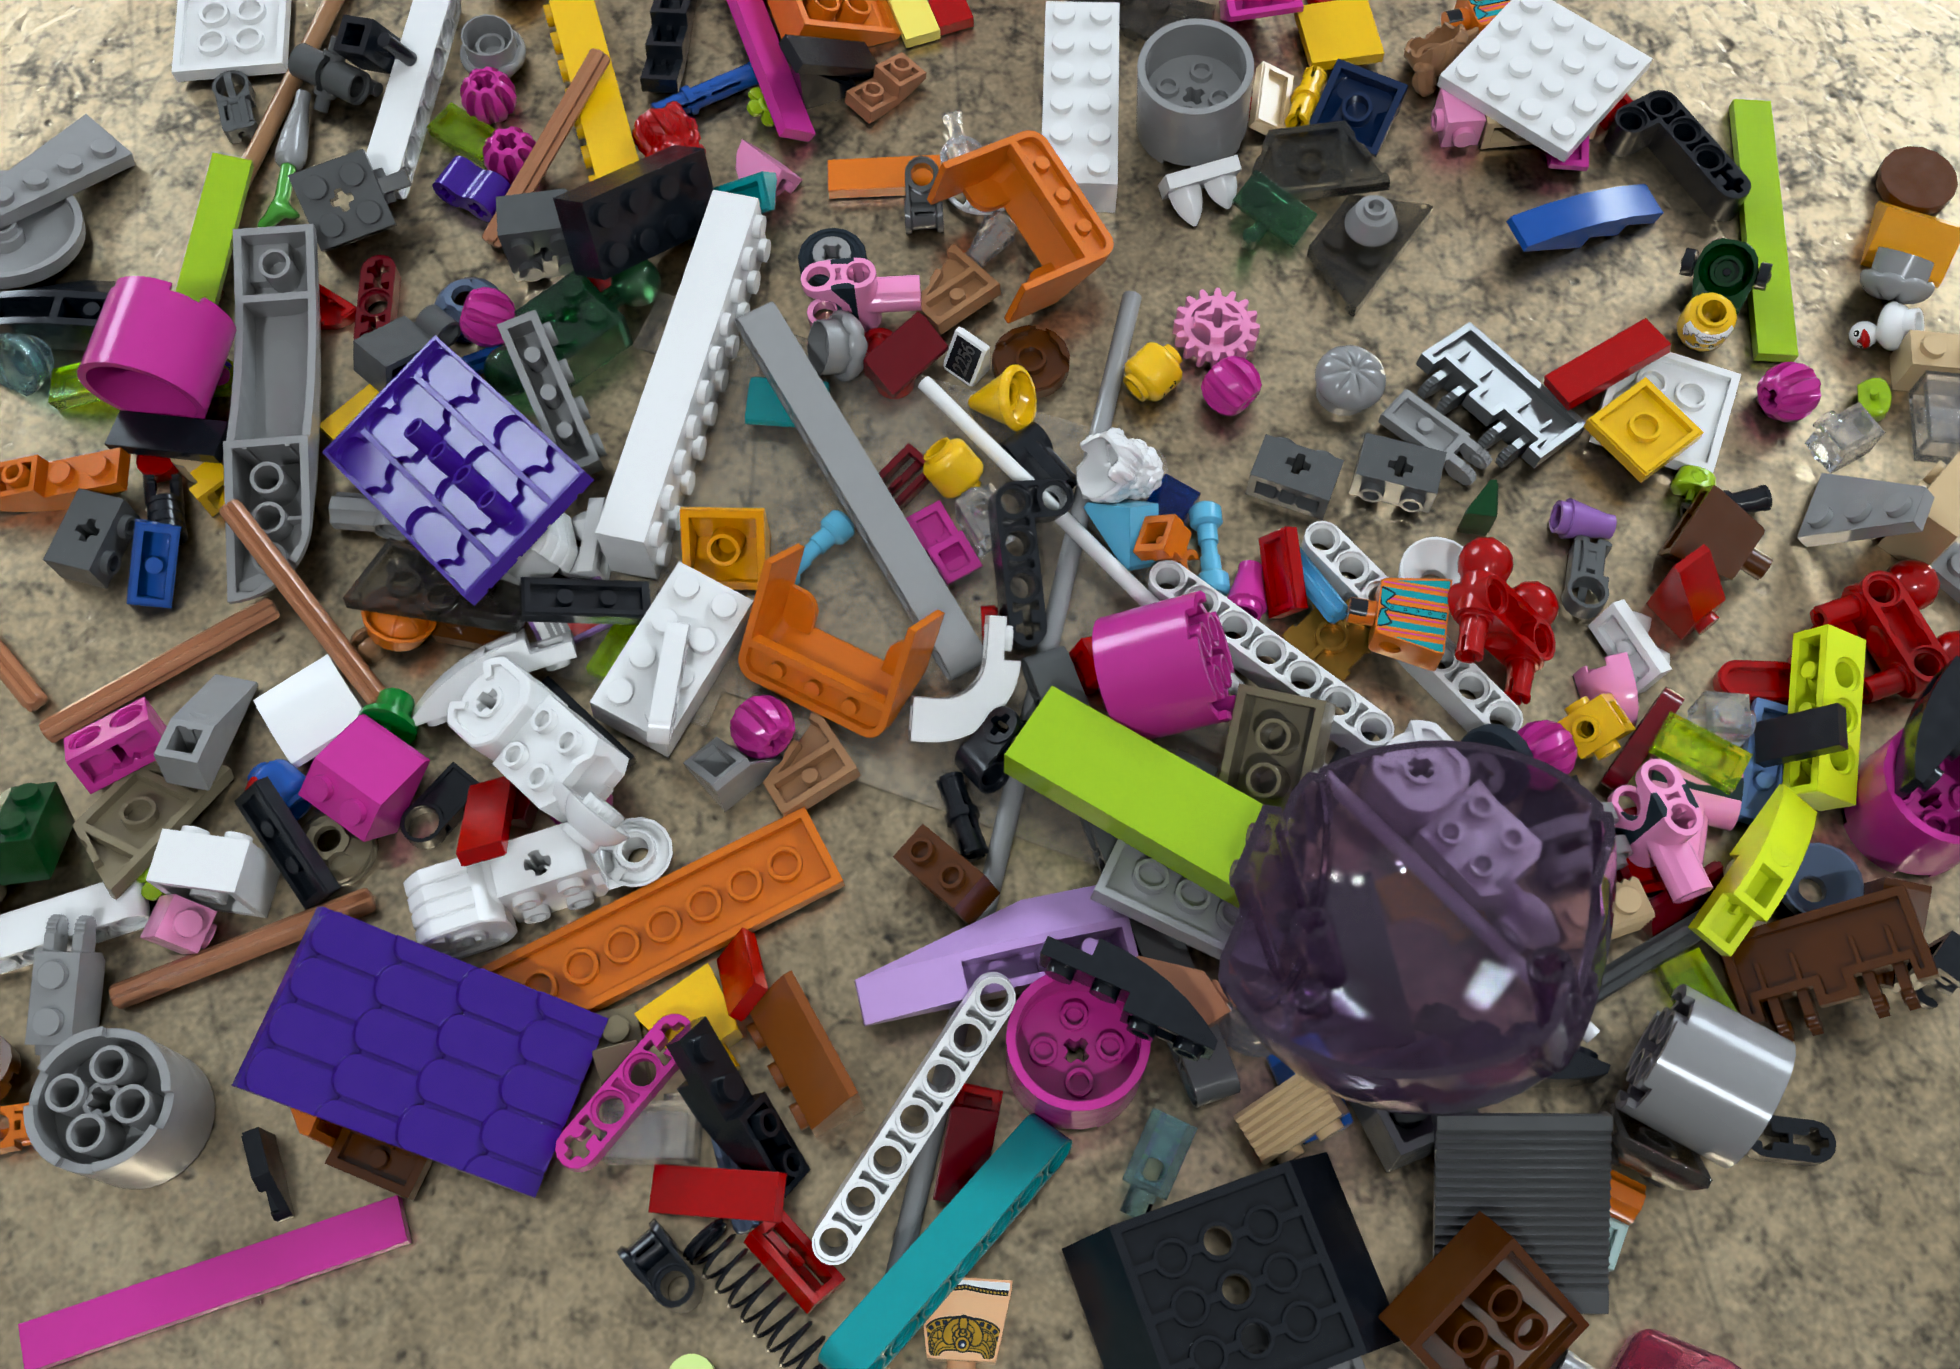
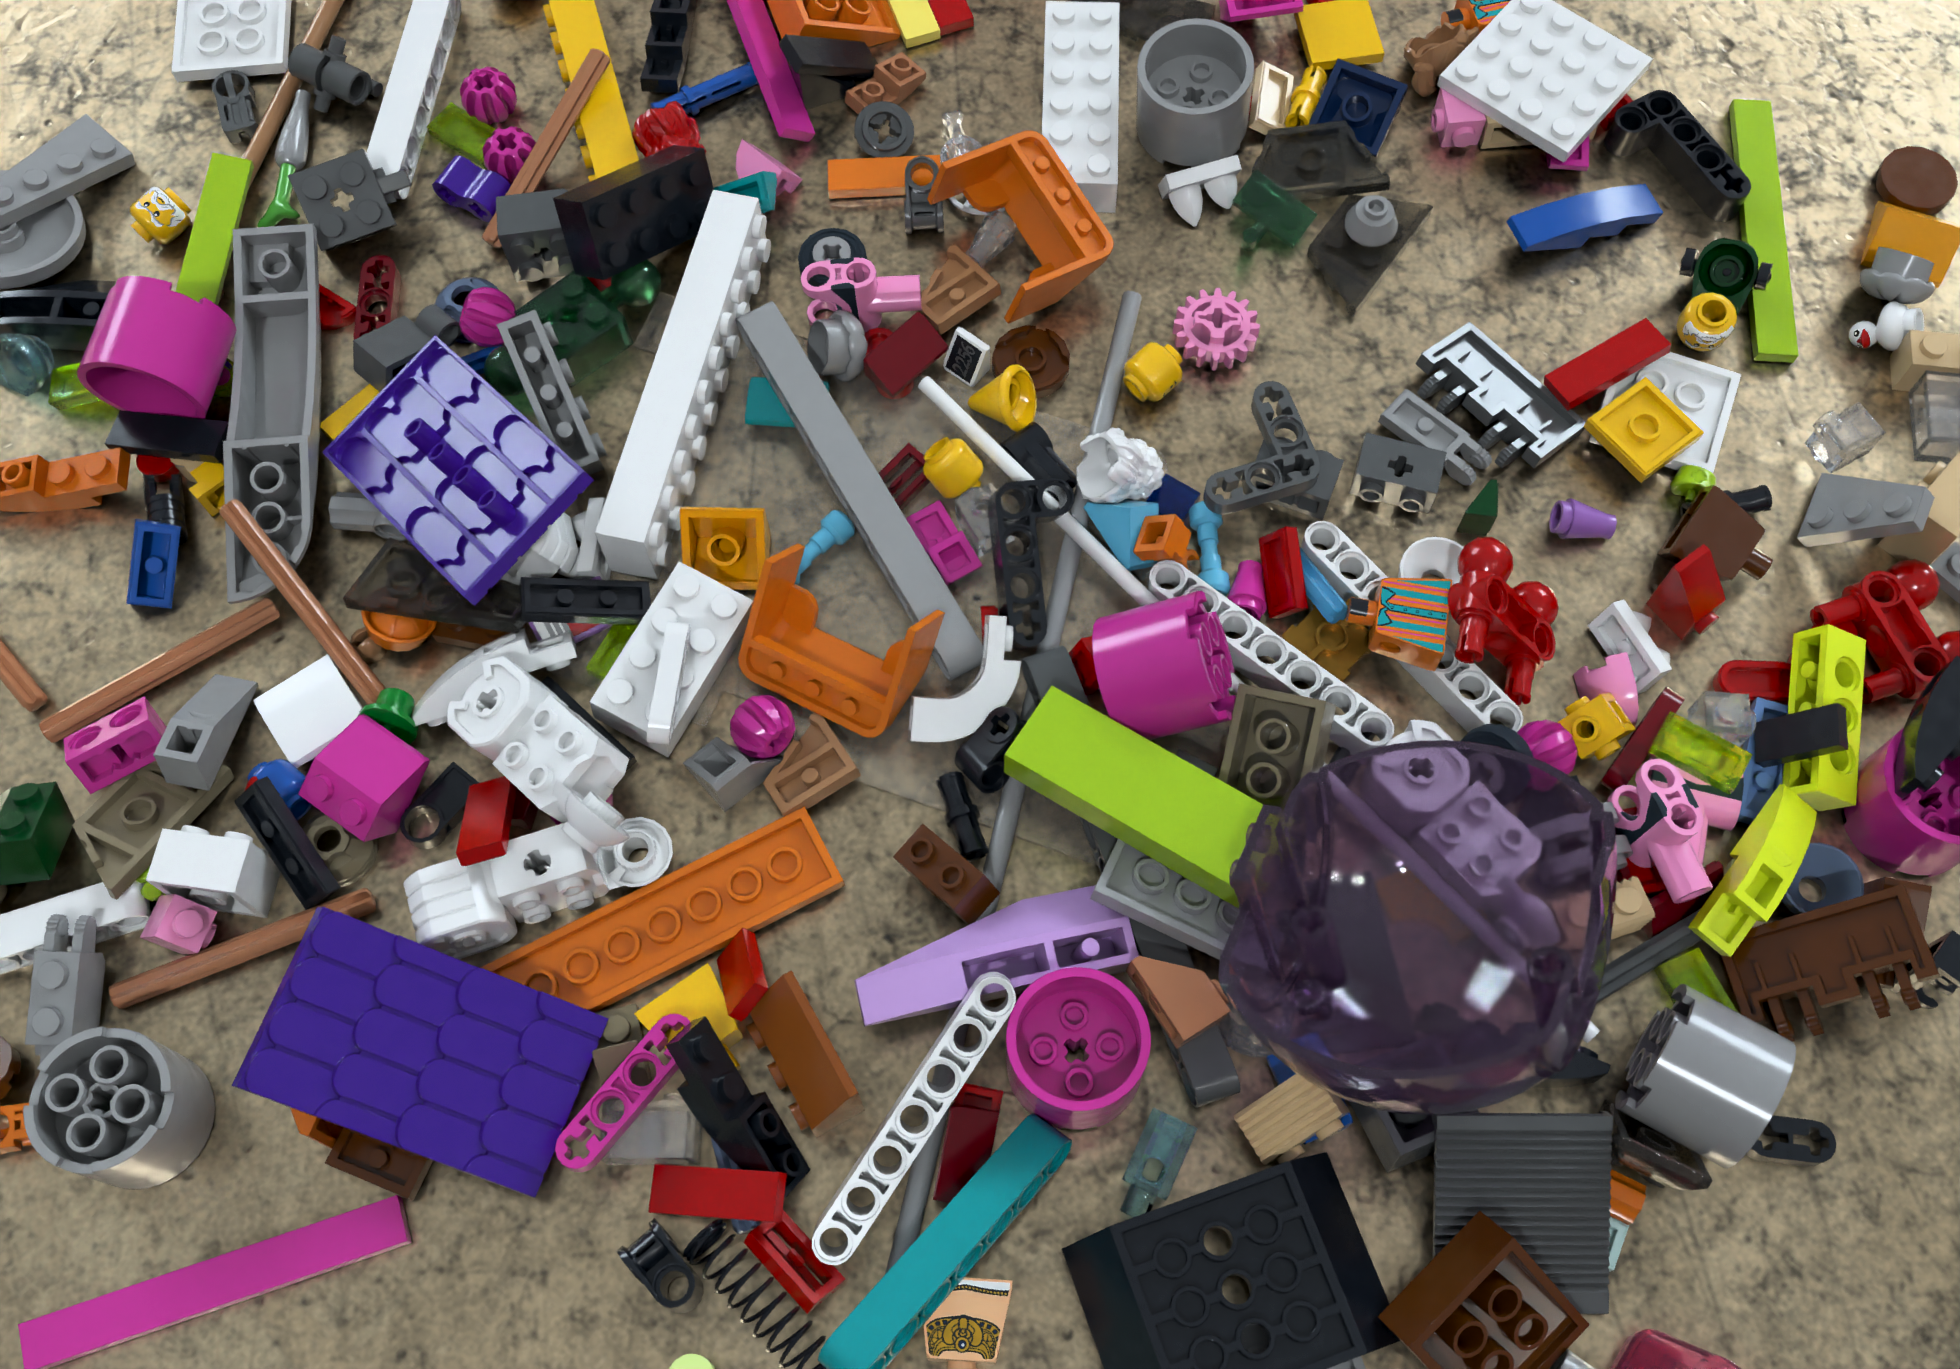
(92, 538): dark grey brick -> none
(160, 215): none -> yellow head
(268, 1171): black tile -> none
(370, 45): black brick -> none
(491, 43): light grey piece -> none
(758, 107): lime plant -> none
(875, 117): none -> dark grey gear
(1150, 1000): black slope -> none
(1231, 385): dark pink piece -> none
(1283, 457): none -> dark grey beam
(1349, 380): light grey piece -> none
(1586, 572): dark grey piece -> none
(1789, 391): dark pink piece -> none
(1875, 397): lime piece -> none

